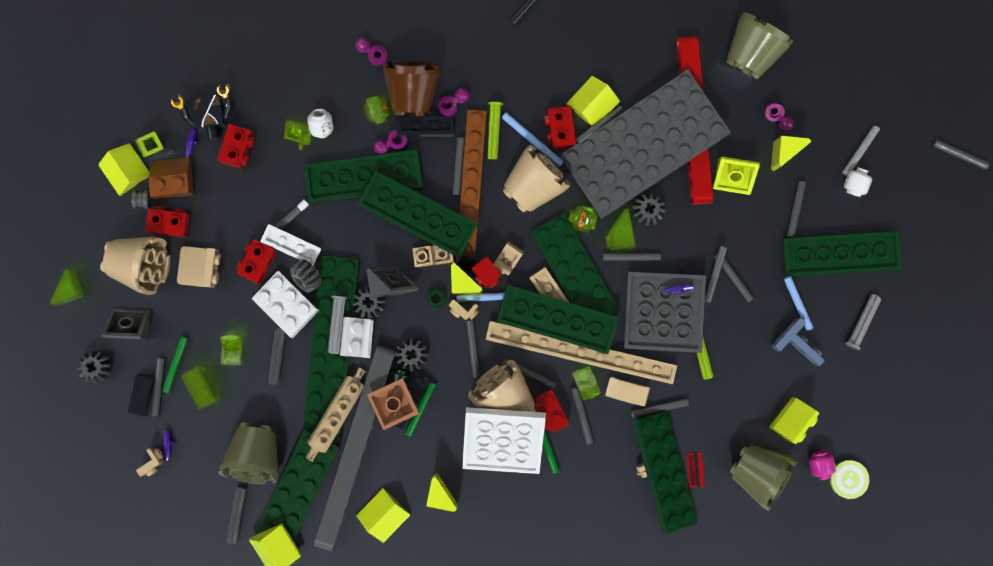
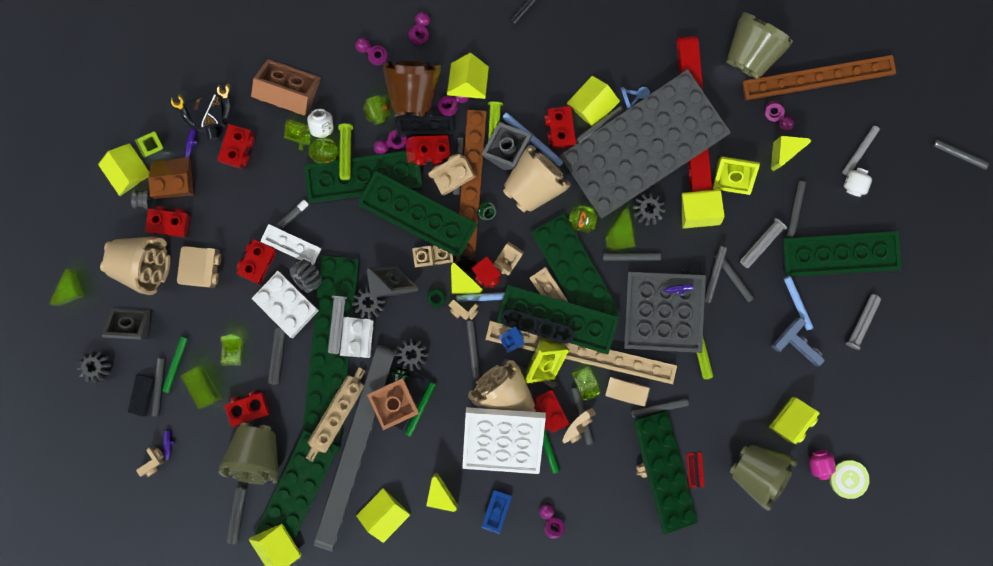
(249, 412): none -> red brick
(285, 87): none -> nougat slope
(323, 150): none -> clear neon green head
(345, 150): none -> lime axle
(422, 20): none -> magenta plate
(427, 149): none -> red brick
(452, 174): none -> tan bracket
(468, 77): none -> neon yellow slope
(490, 211): none -> dark green plate
(496, 512): none -> blue plate
(506, 146): none -> dark grey slope
(512, 339): none -> blue plate
(536, 329): none -> black beam
(546, 361): none -> neon yellow slope
(546, 512): none -> magenta plate
(576, 428): none -> tan slope
(642, 93): none -> medium blue piece
(702, 208): none -> neon yellow slope
(763, 243): none -> light grey axle
(819, 77): none -> dark orange plate

